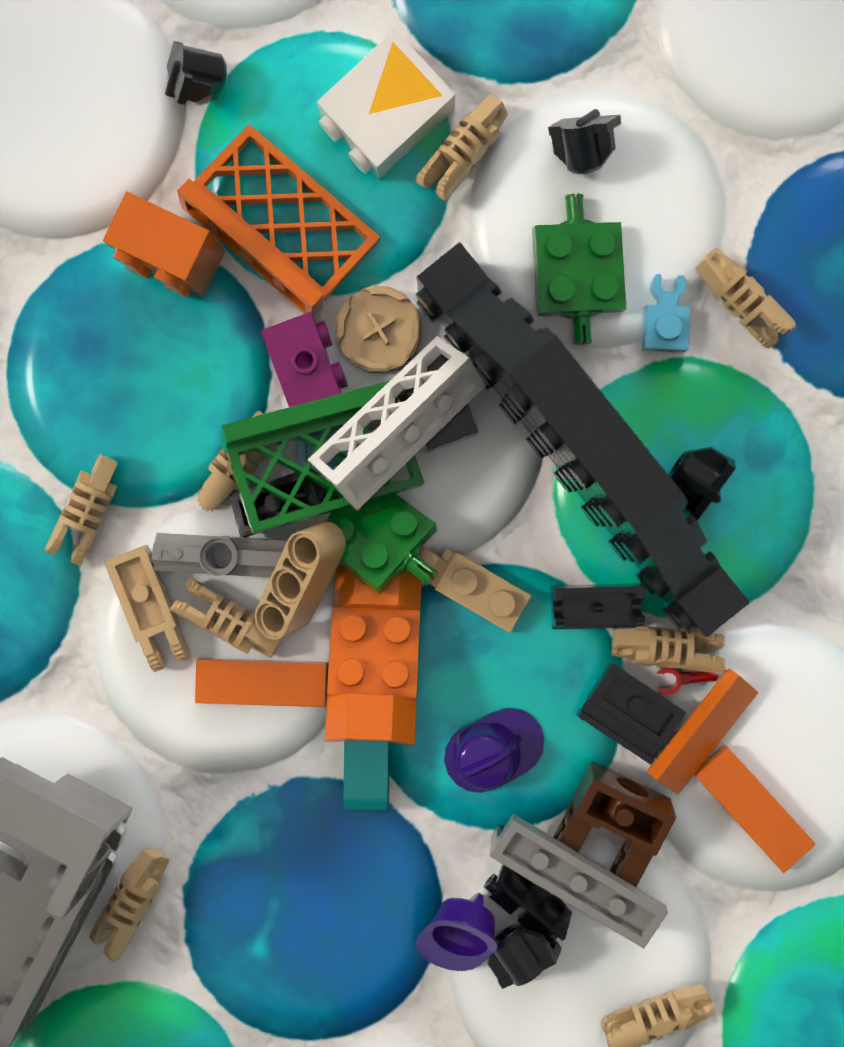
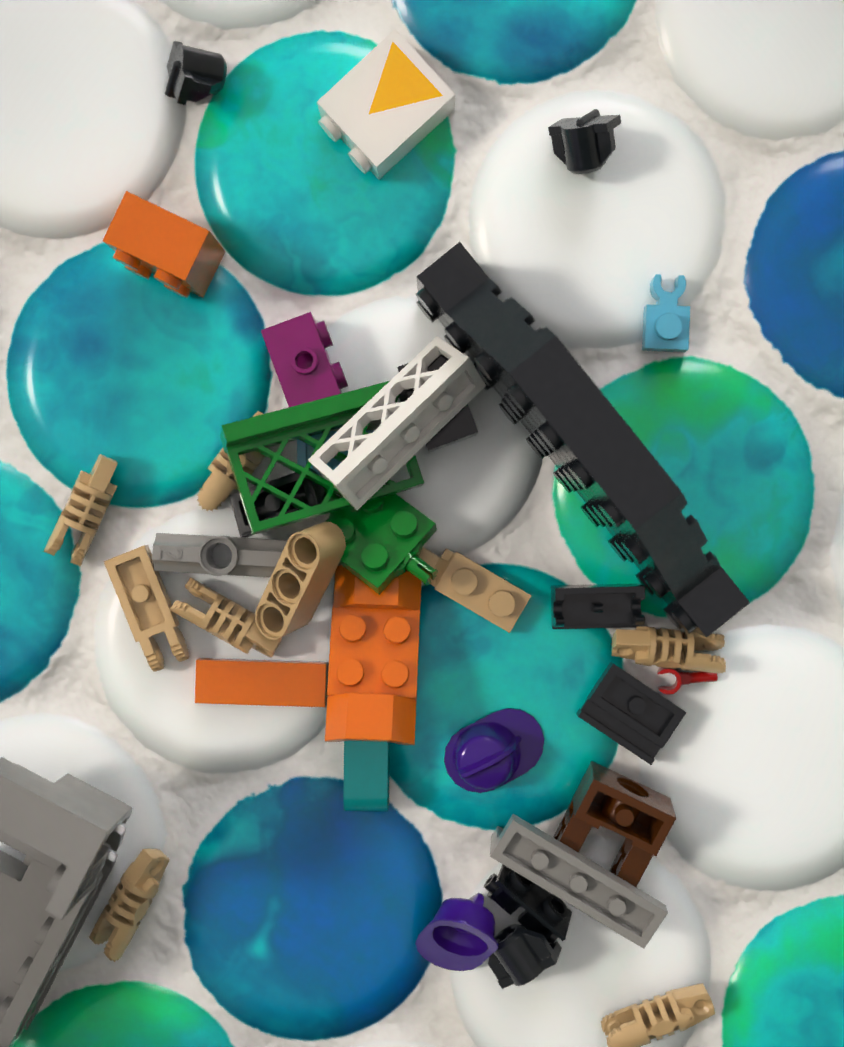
(247, 239): orange fence -> none
(378, 329): tan tile -> none
(464, 147): tan hinge -> none
(579, 268): green plate -> none
(701, 476): black piece -> none
(702, 731): orange tile -> none
(745, 298): tan hinge -> none
(754, 808): orange tile -> none

